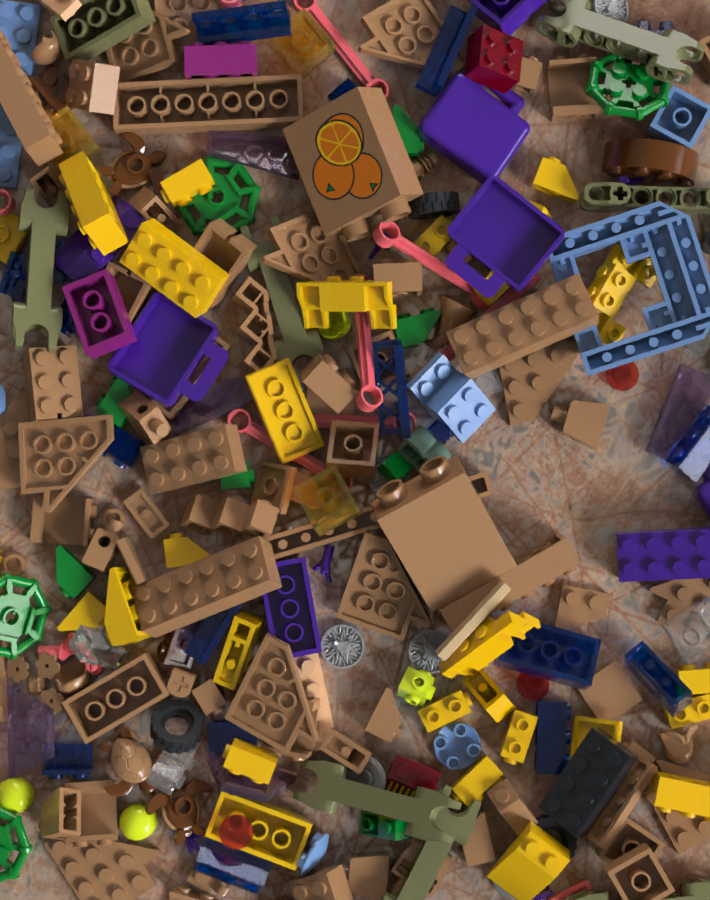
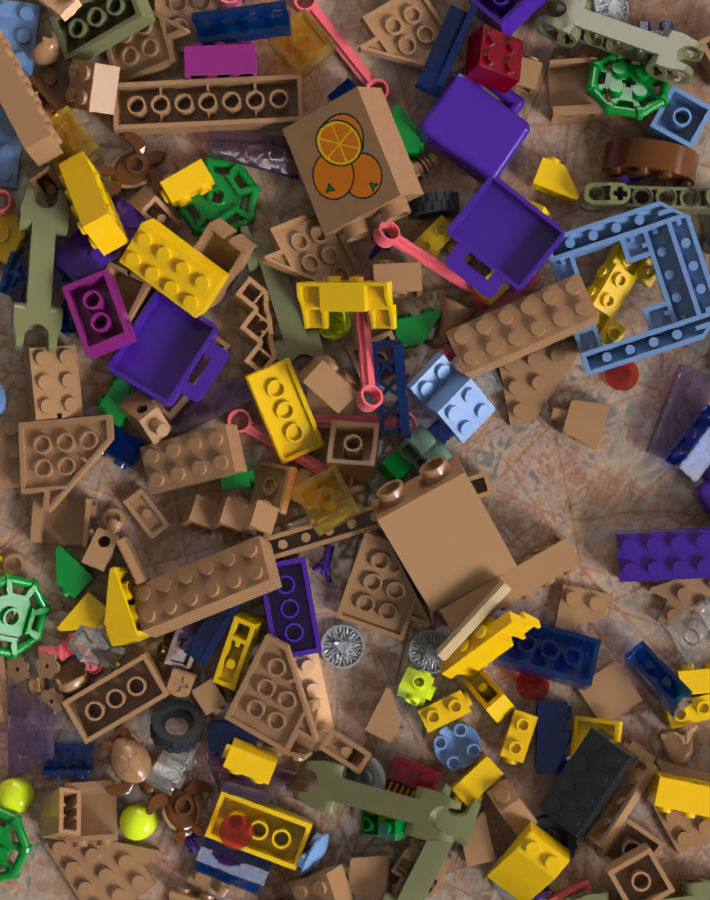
(182, 550): yellow slope -> none

